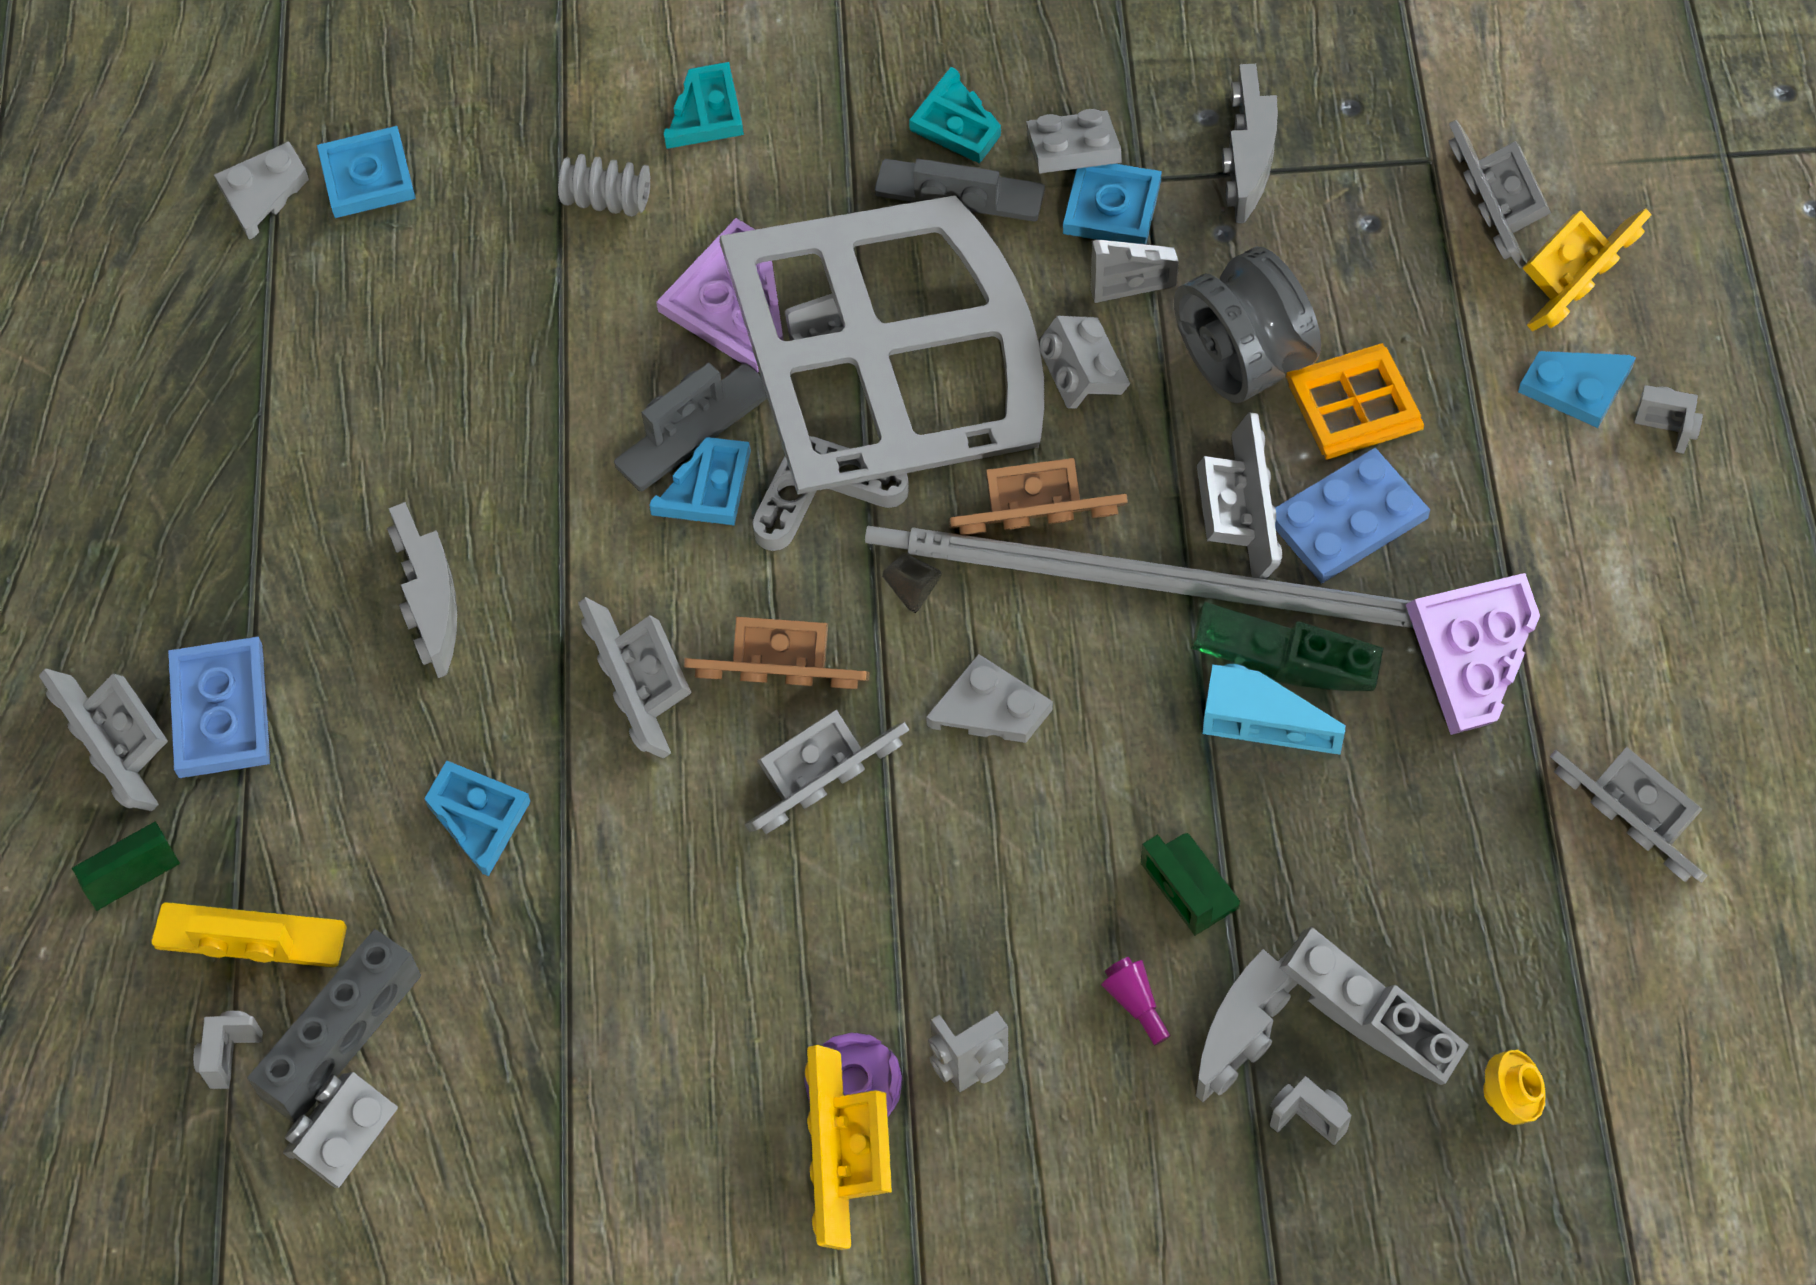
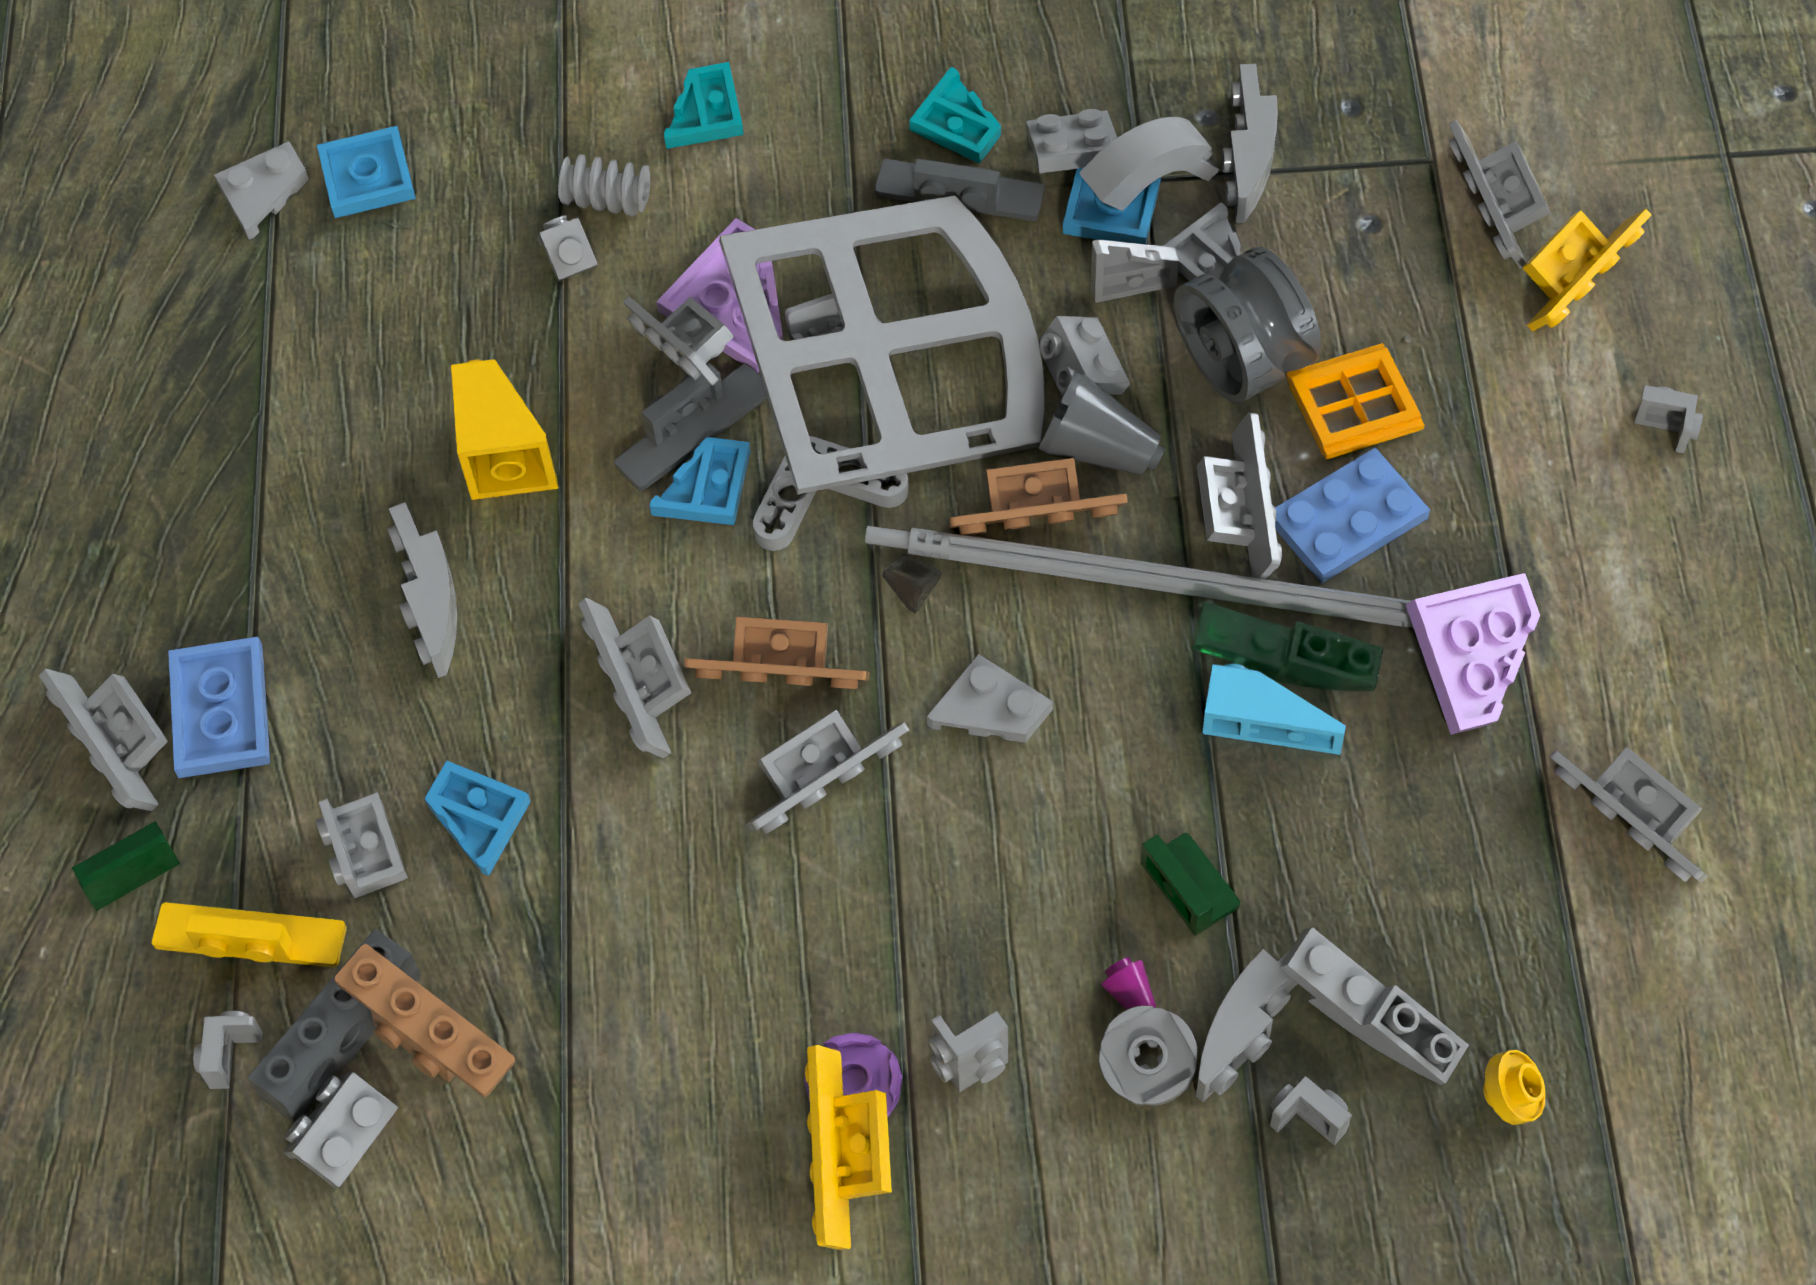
(362, 844): none -> light grey bracket
(423, 1024): none -> medium nougat bracket
(497, 434): none -> yellow slope
(566, 247): none -> light grey bracket
(687, 336): none -> light grey bracket
(1100, 431): none -> dark grey cone
(1141, 1083): none -> light grey plate
(1144, 156): none -> light grey arch
(1206, 245): none -> light grey wing
(1577, 382): dark azure wing -> none

